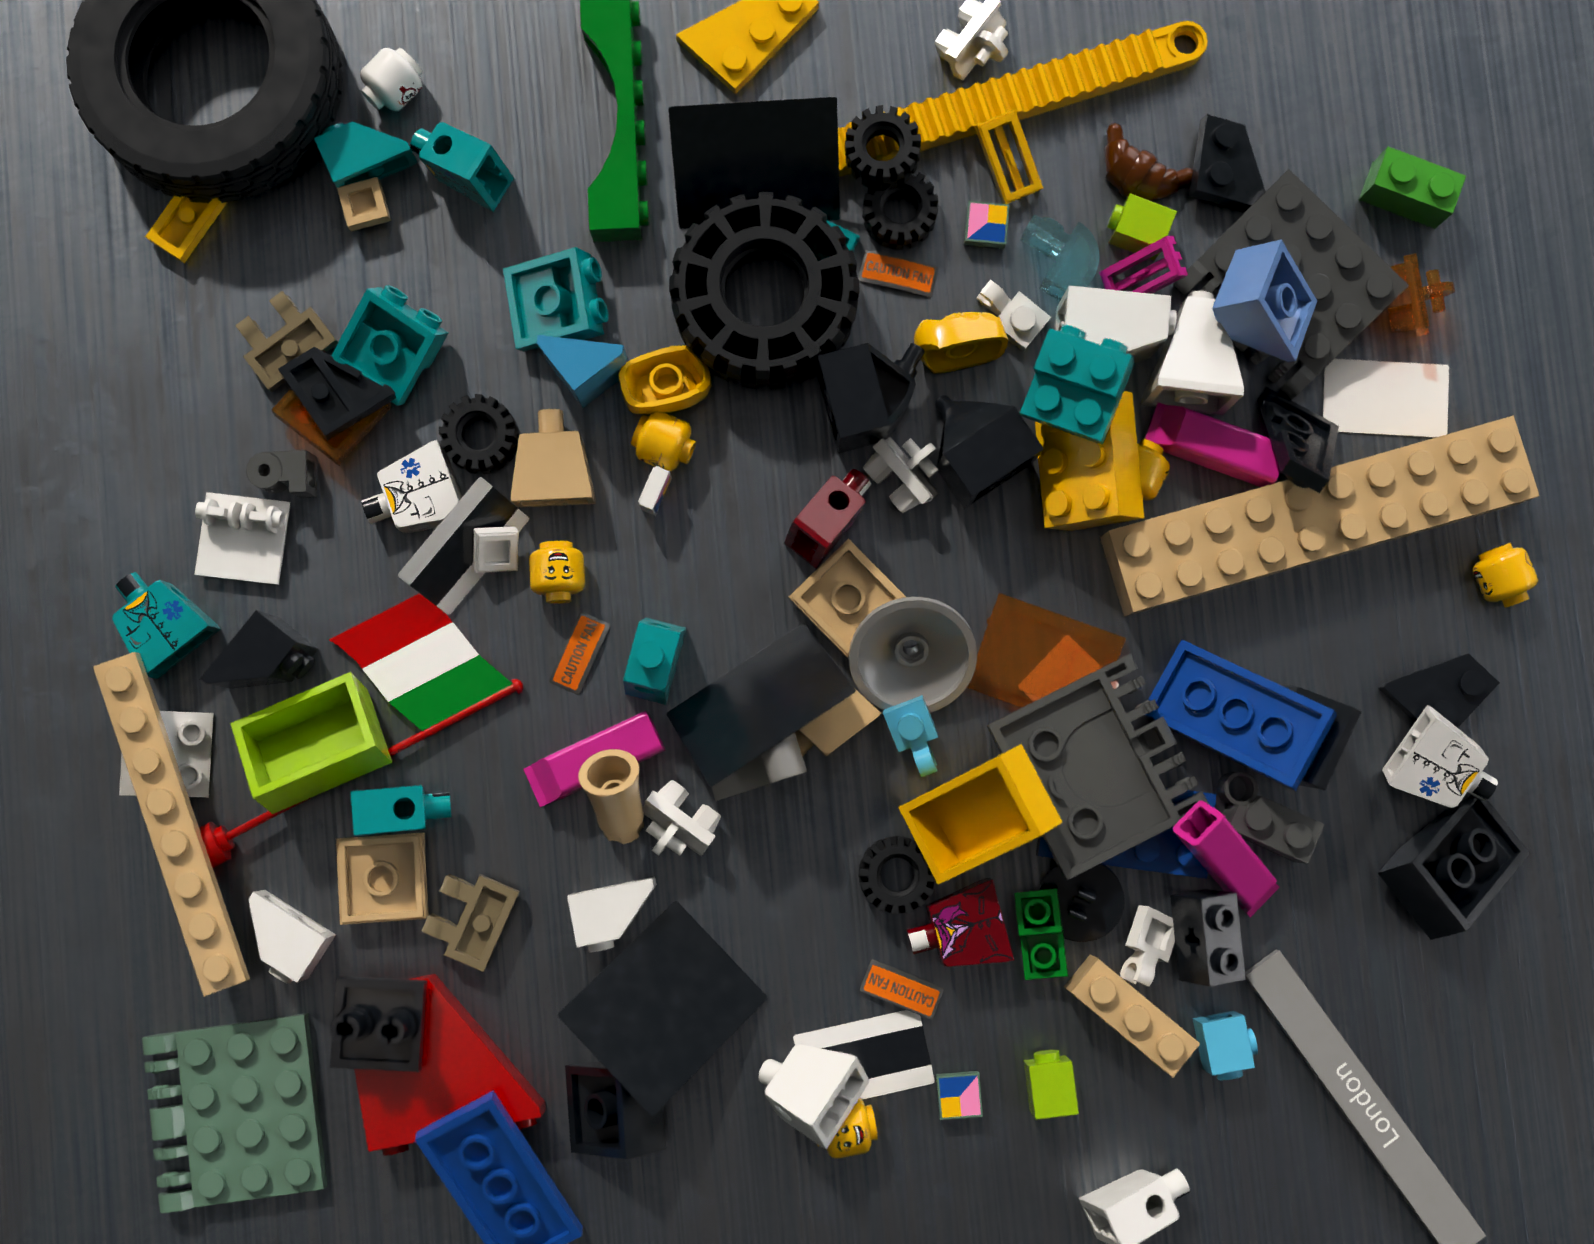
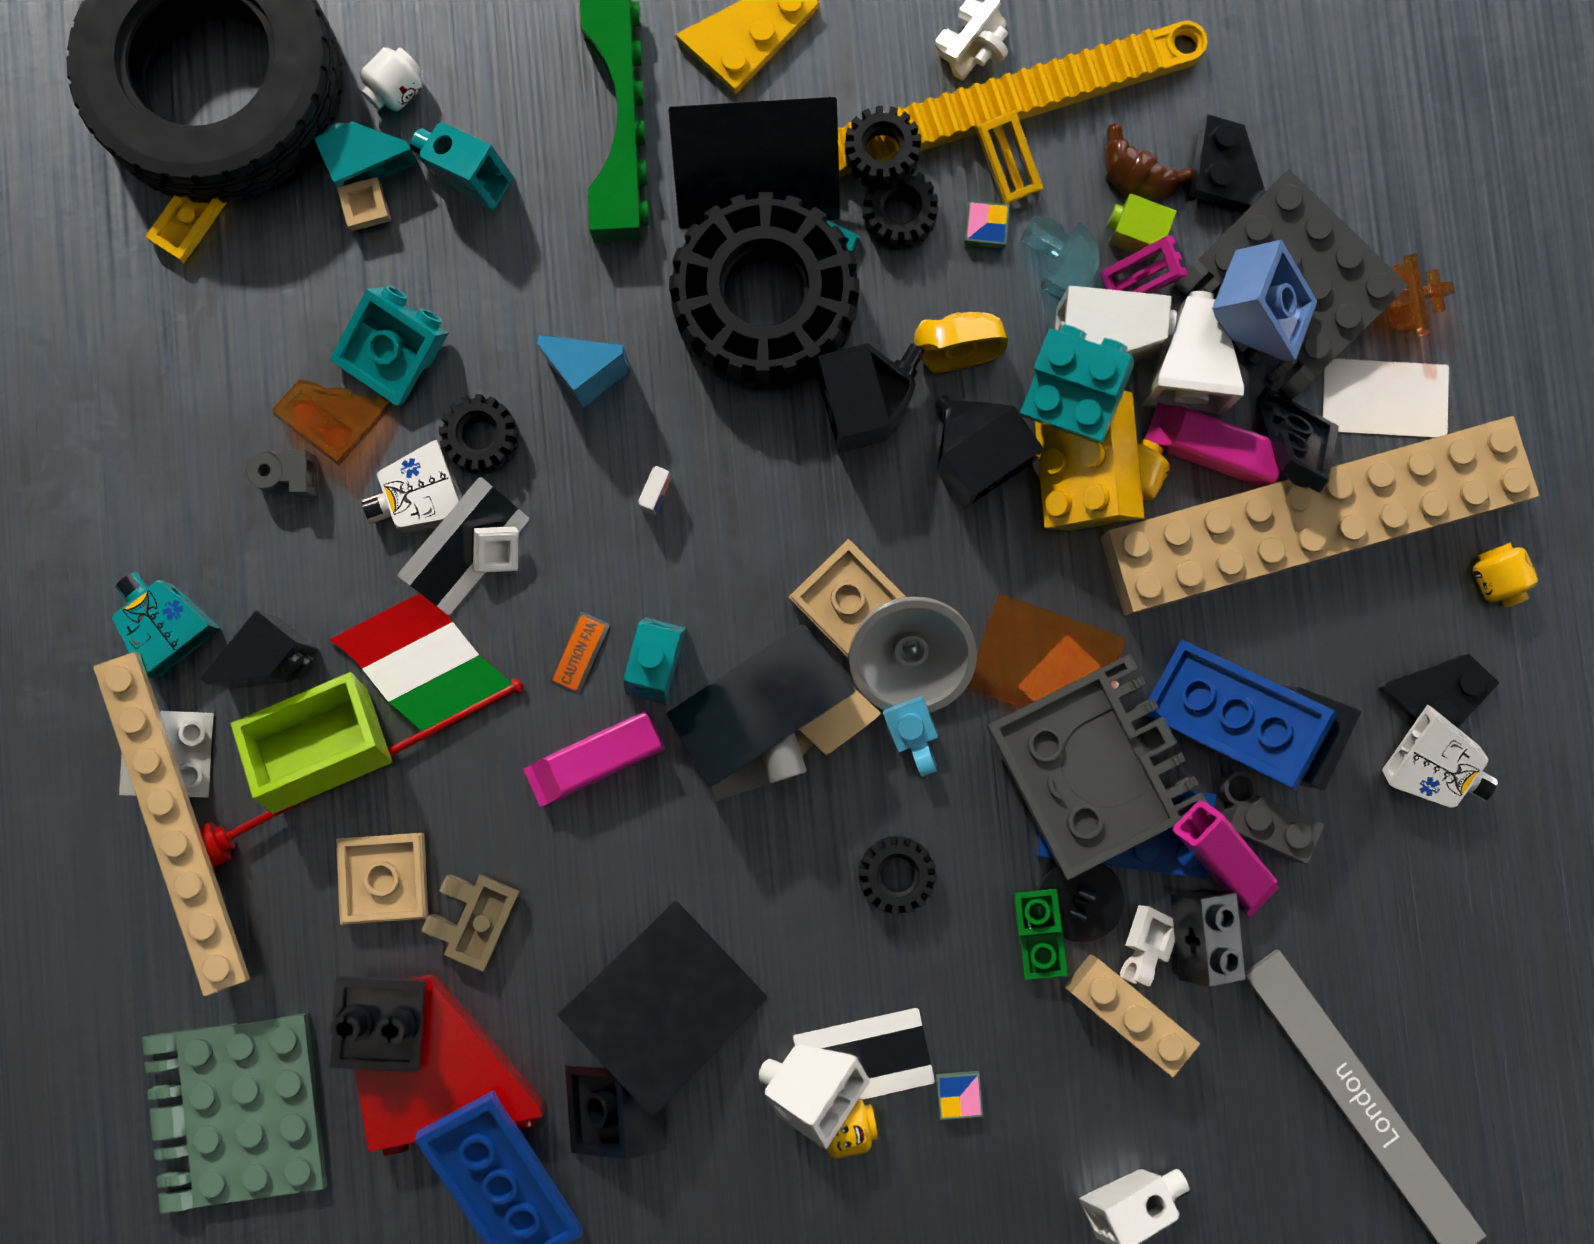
(241, 538): white hinge -> none
(287, 937): white slope -> none
(295, 338): dark tan plate -> none
(333, 392): black wing -> none
(376, 809): teal torso -> none
(551, 466): tan torso -> none
(555, 298): teal plate -> none
(557, 571): yellow head -> none
(607, 912): white slope -> none
(613, 789): tan plant -> none
(663, 440): yellow head -> none
(664, 381): yellow piece -> none
(673, 826): white hips -> none
(827, 517): dark red torso -> none
(898, 273): sticker -> none
(901, 989): sticker -> none
(915, 486): white hips -> none
(964, 928): dark red torso -> none
(980, 814): yellow piece -> none
(1019, 316): white plate -> none
(1050, 1085): lime brick -> none
(1225, 1044): medium azure brick -> none
(1412, 187): bright green brick -> none
(1454, 867): black slope -> none

